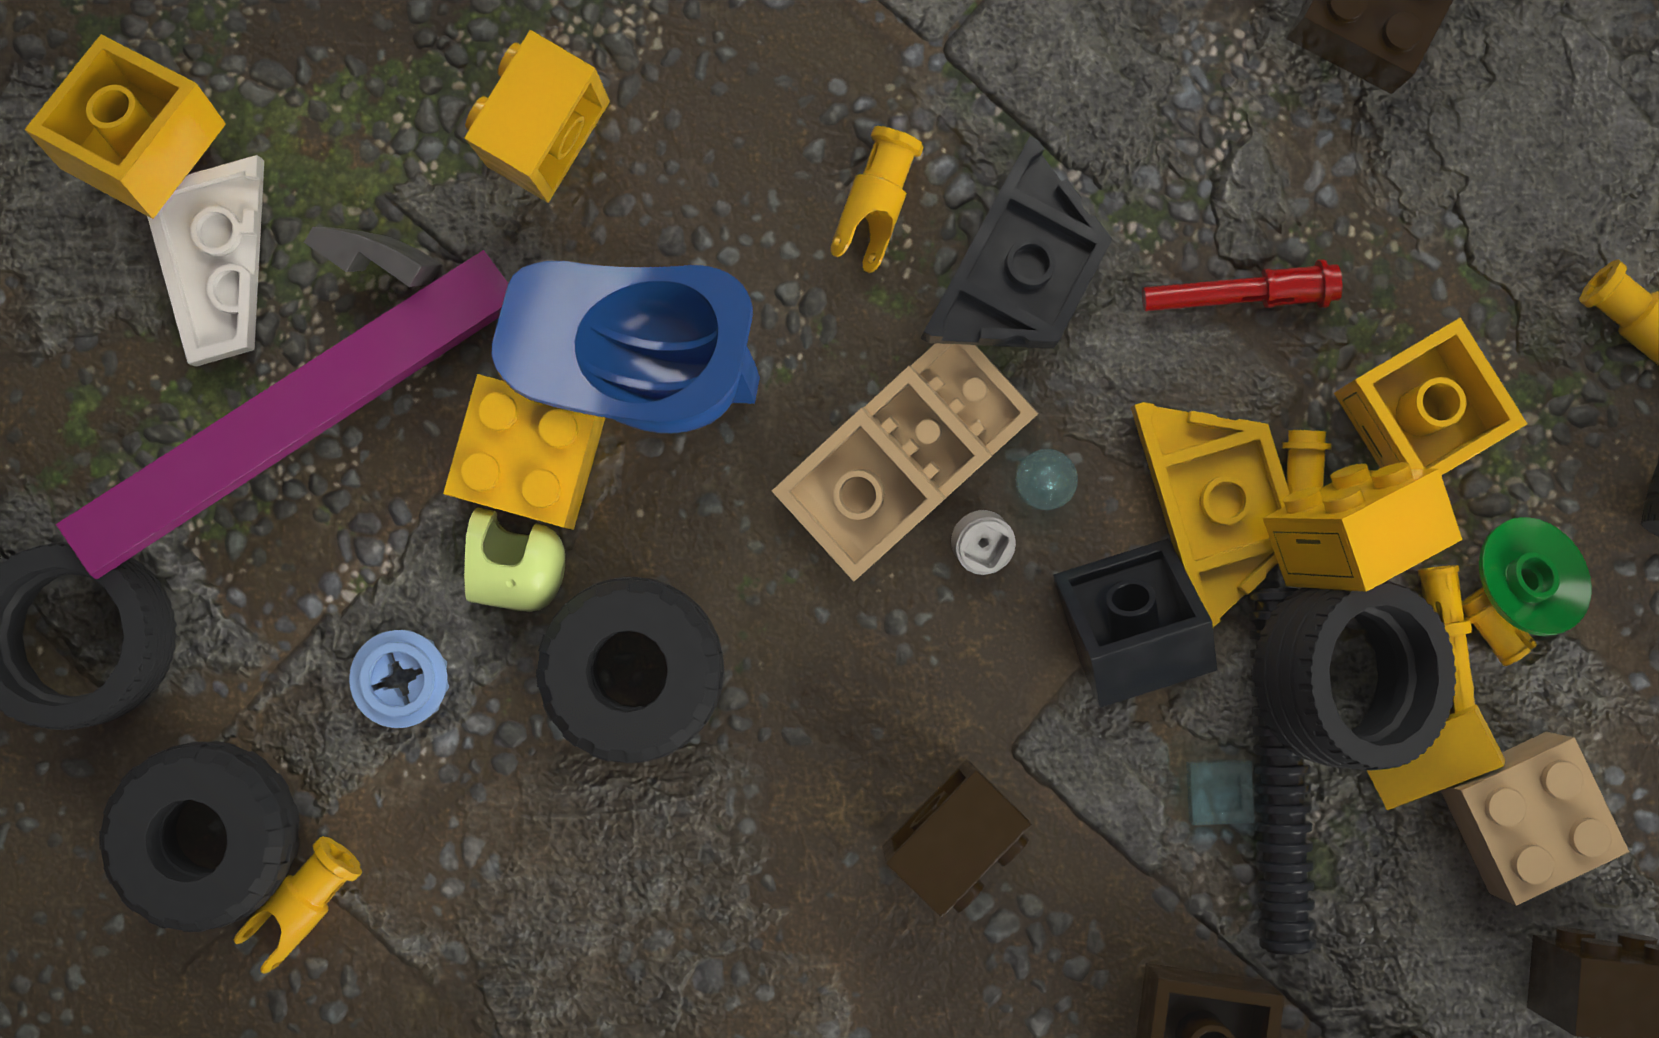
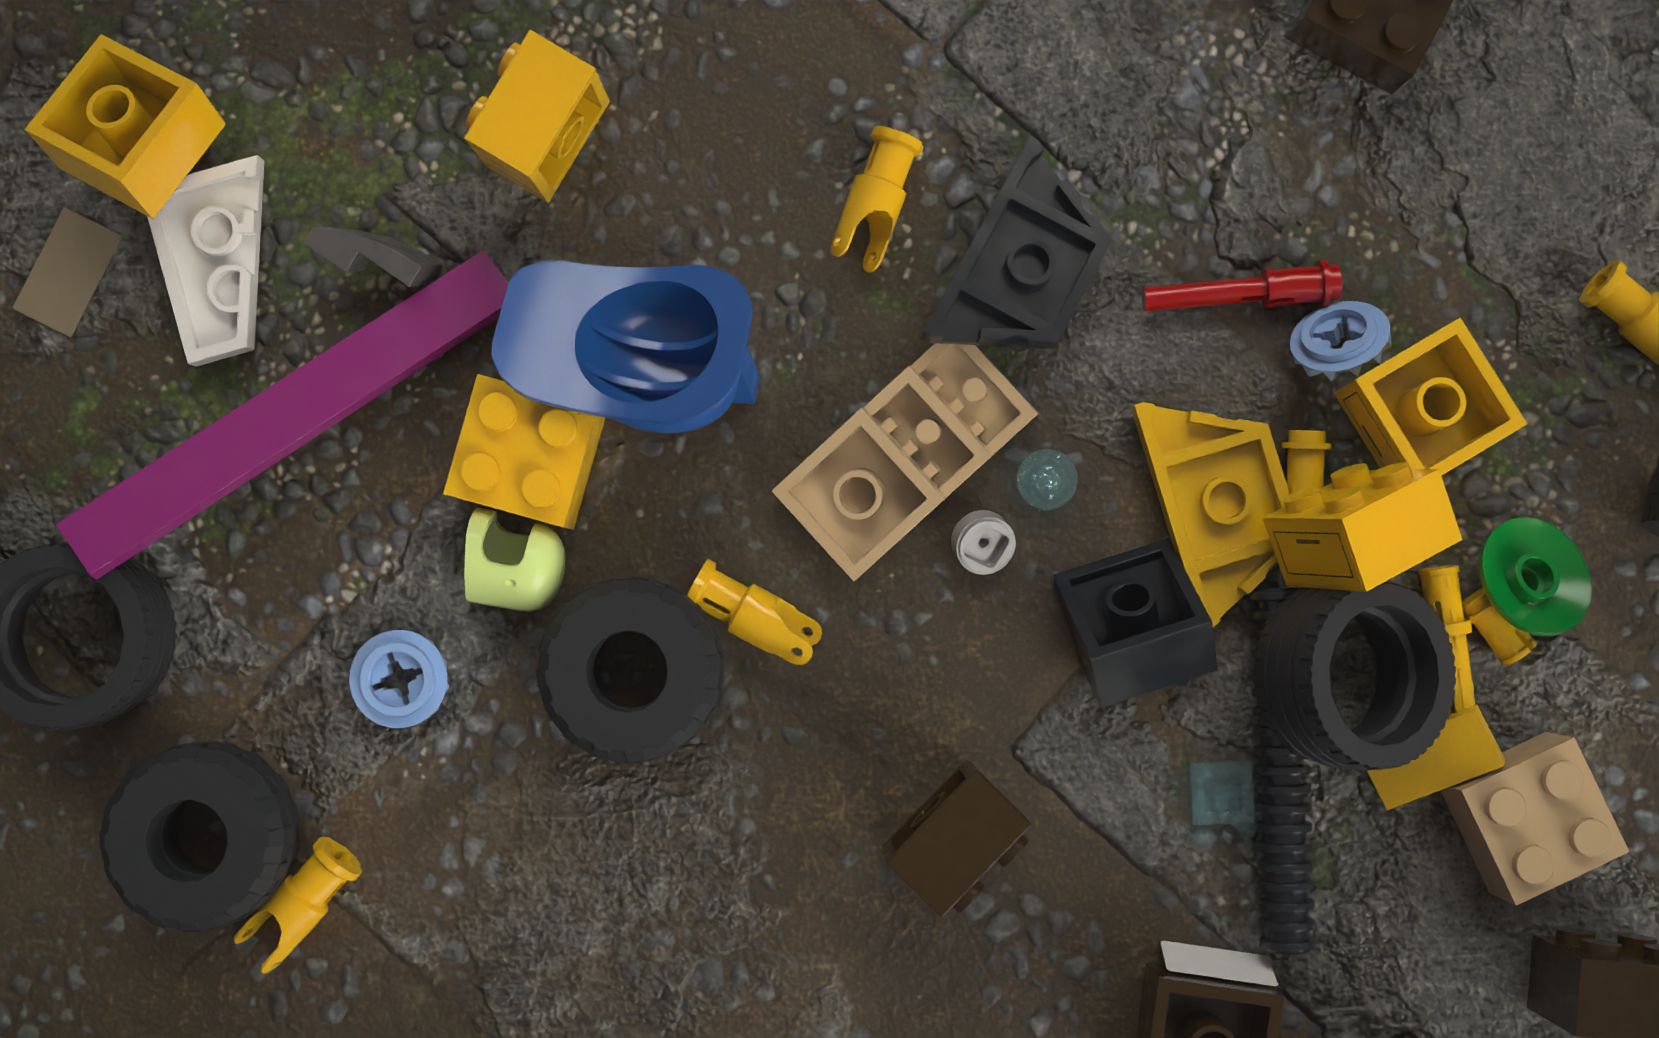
(67, 272): none -> dark tan sticker
(755, 615): none -> yellow piece
(1218, 963): none -> white sticker
(1324, 328): none -> light blue gear

